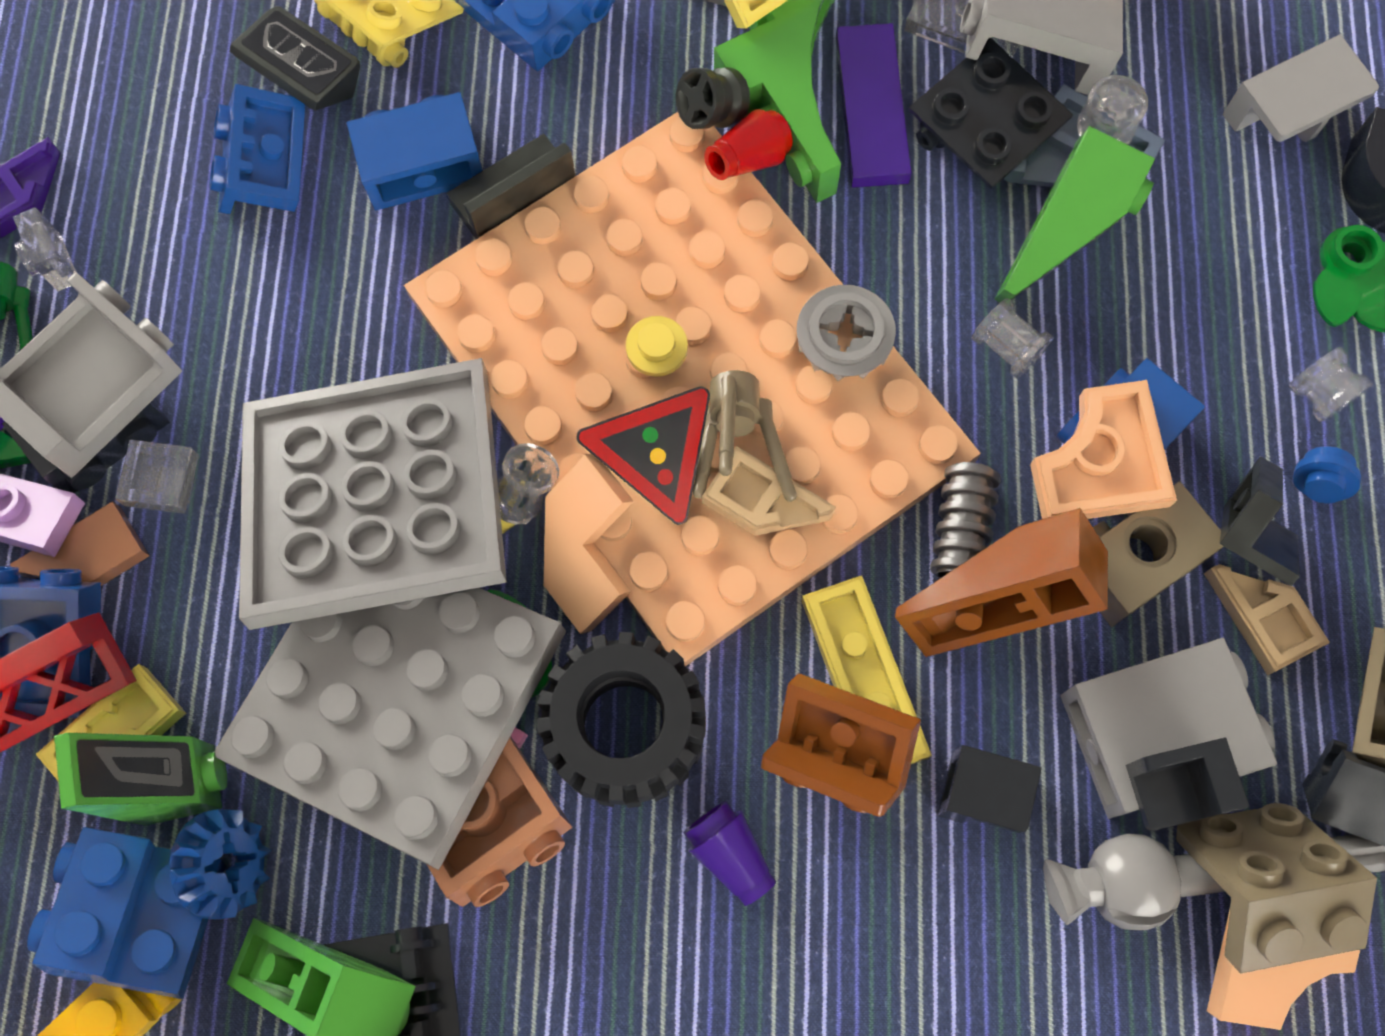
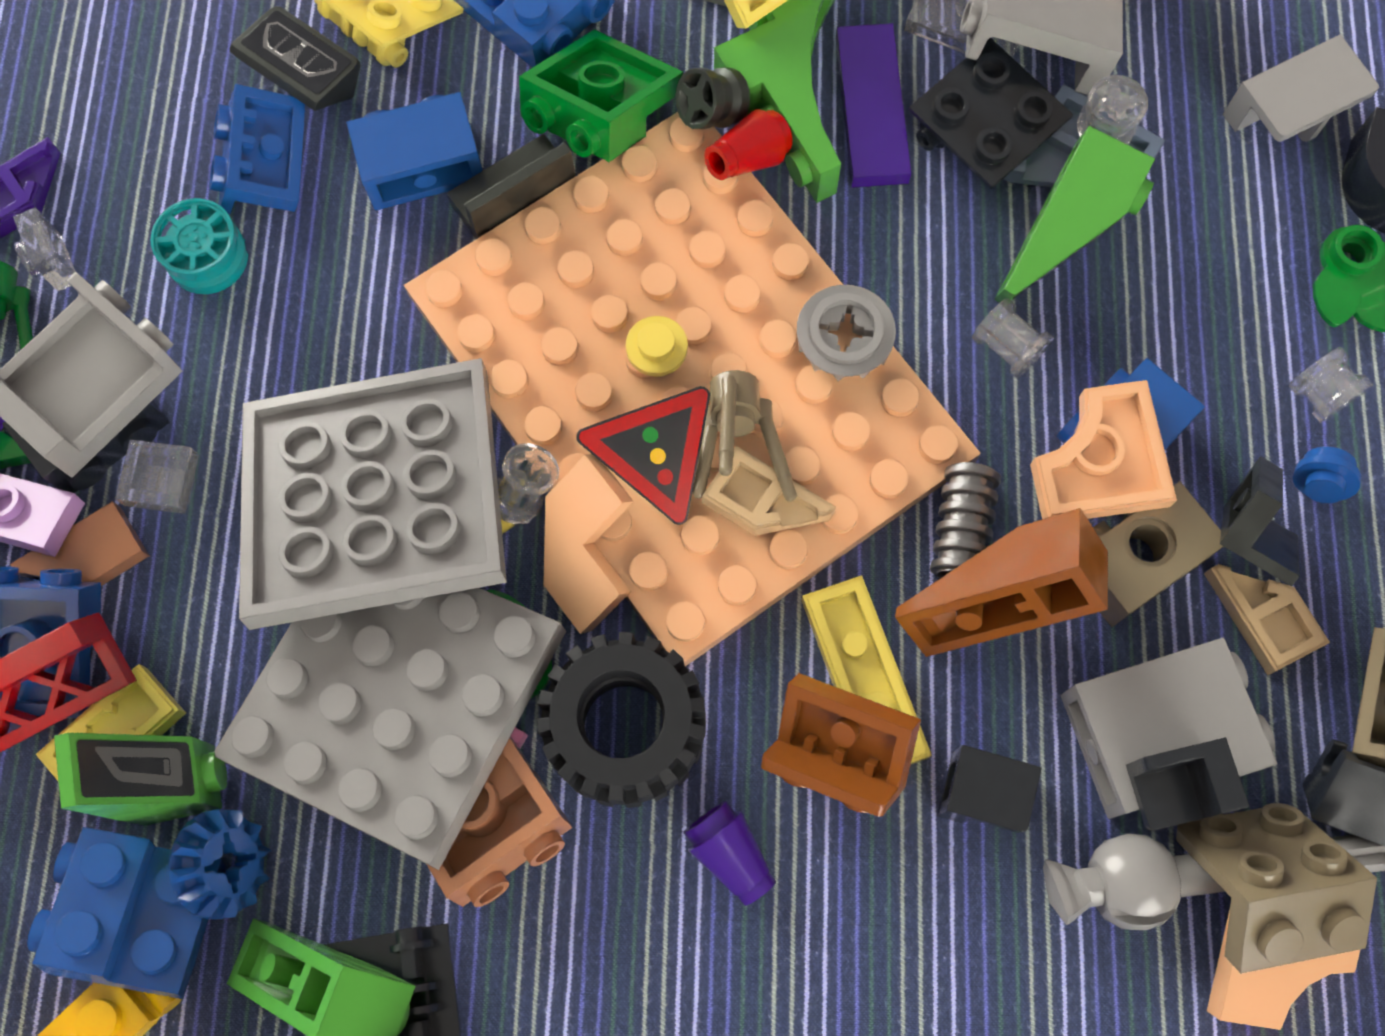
(201, 249): none -> teal wheel
(596, 94): none -> green plate

